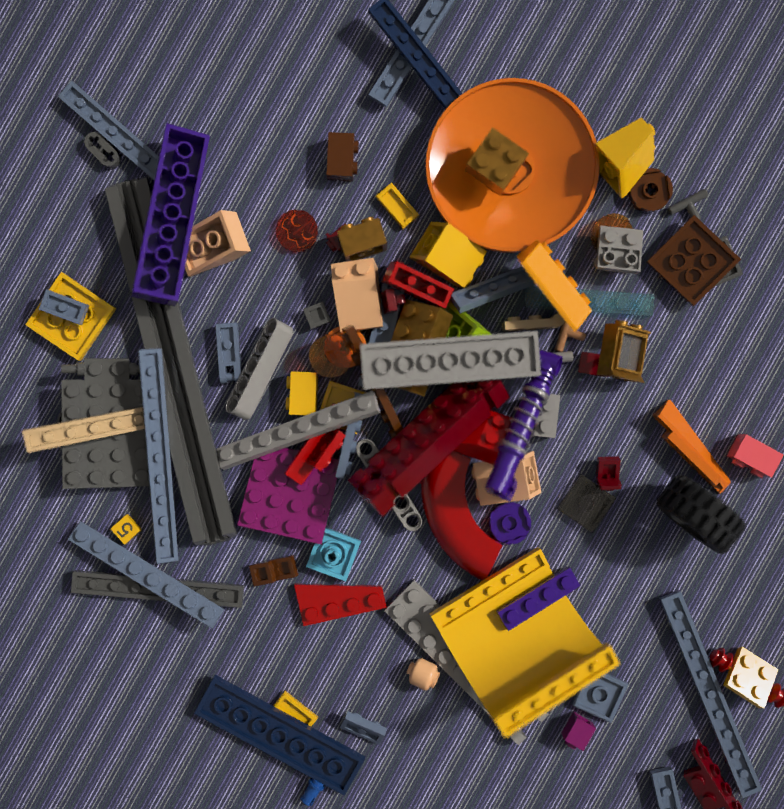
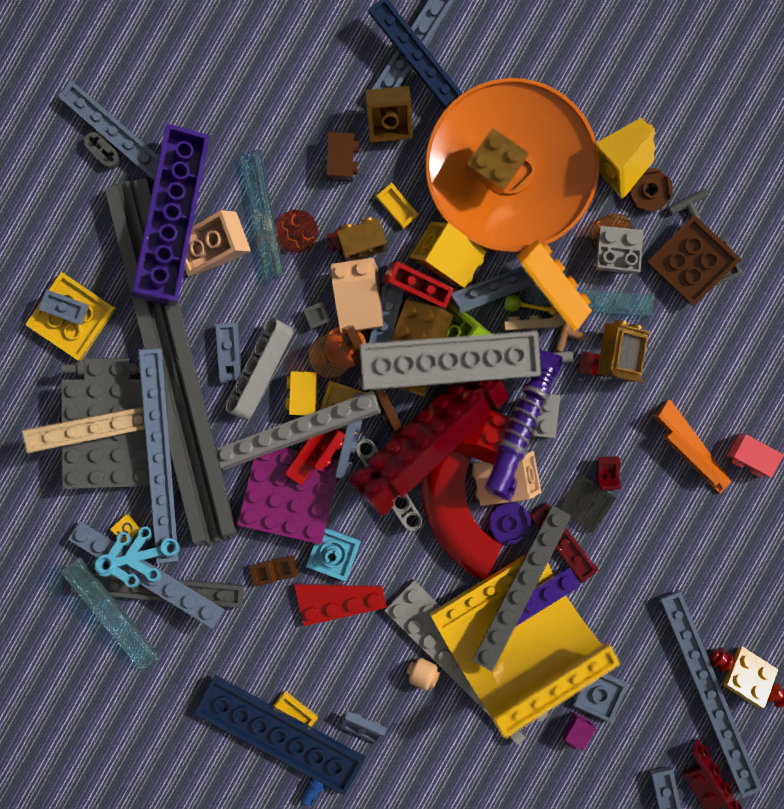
(110, 614): none -> clear light blue plate
(134, 557): none -> medium azure plant
(262, 215): none -> clear light blue plate
(389, 114): none -> pearl gold brick
(391, 301): dark red tile -> none
(514, 303): none -> hinge
(521, 588): none -> dark grey plate
(568, 549): none -> dark red tile
(701, 514): black tyre -> none

